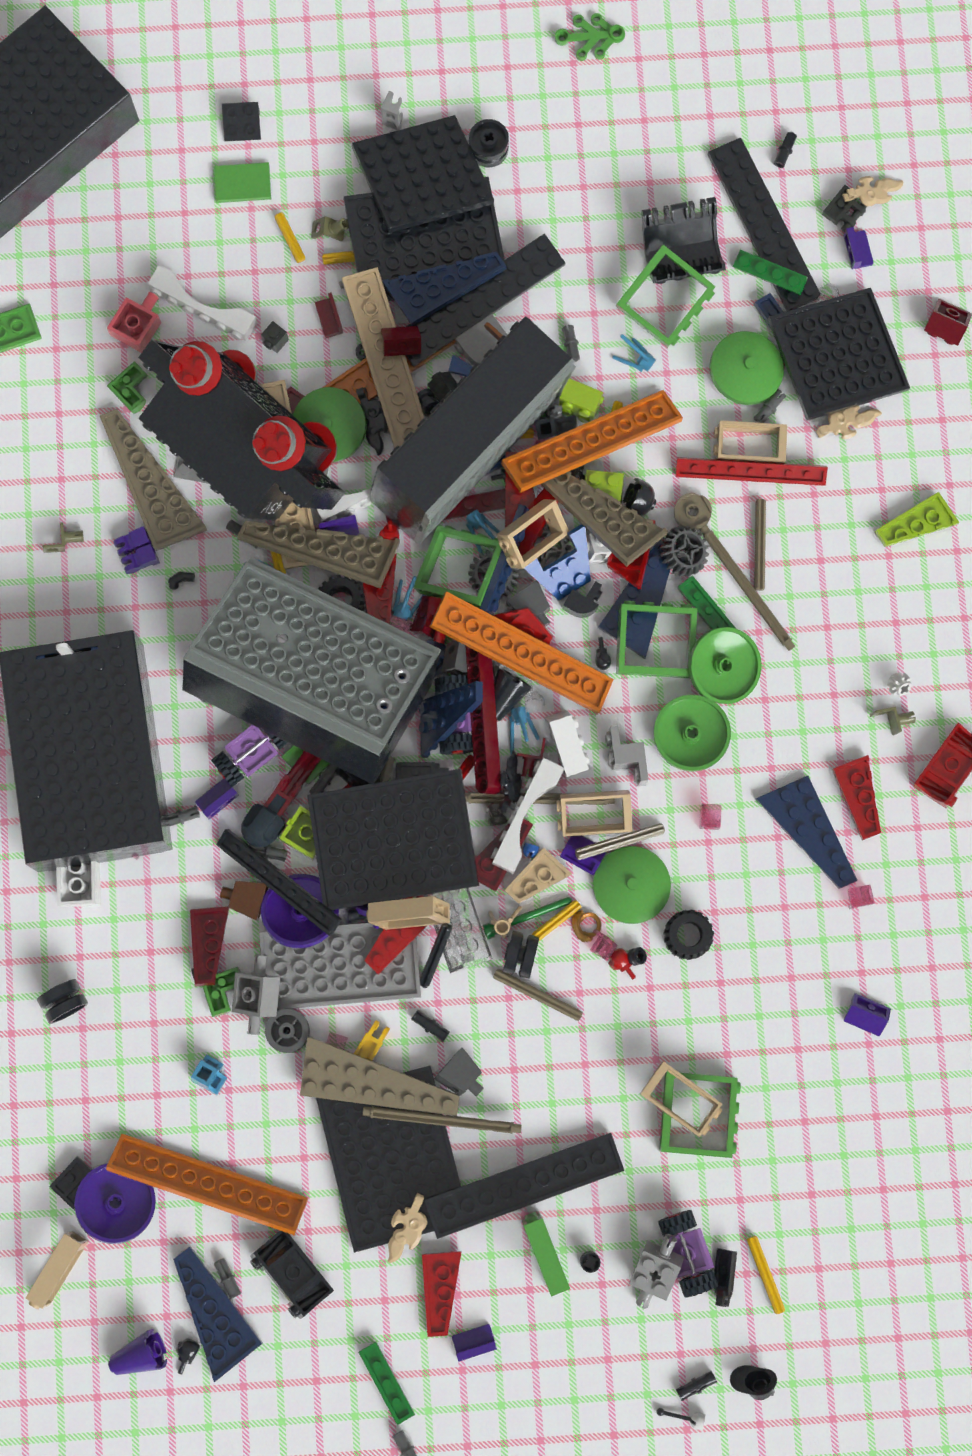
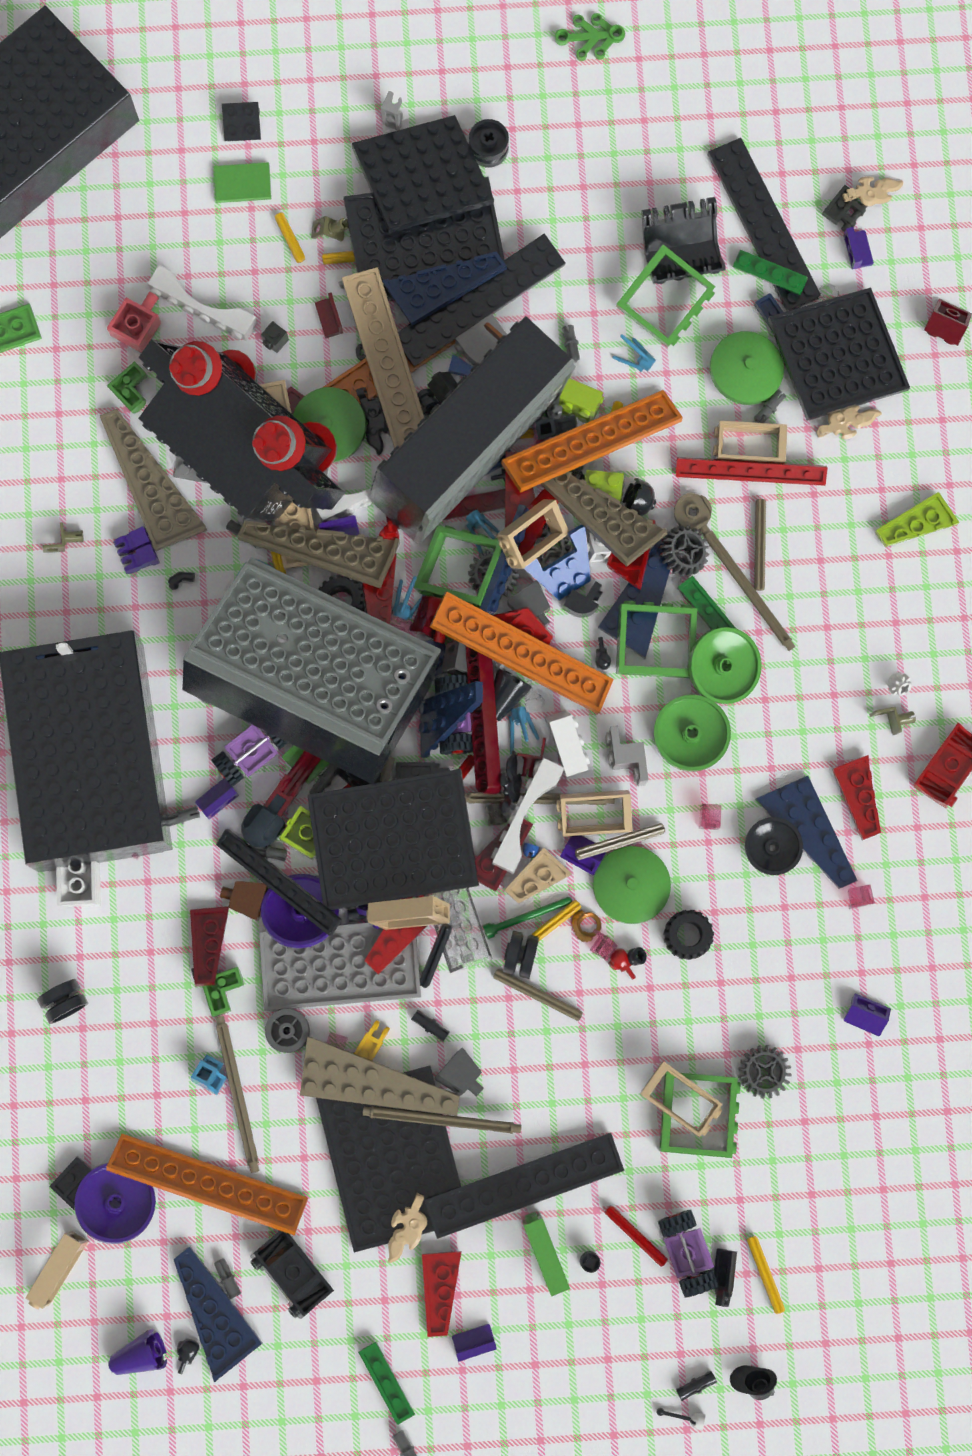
(237, 1094): none -> dark tan piece
(256, 994): light grey brick -> none
(401, 341): dark red panel -> none
(503, 924): tan plant -> none
(636, 1236): none -> red axle
(656, 1270): light grey brick -> none
(753, 1084): none -> dark grey gear
(785, 149): black axle -> none
(787, 845): none -> black dish

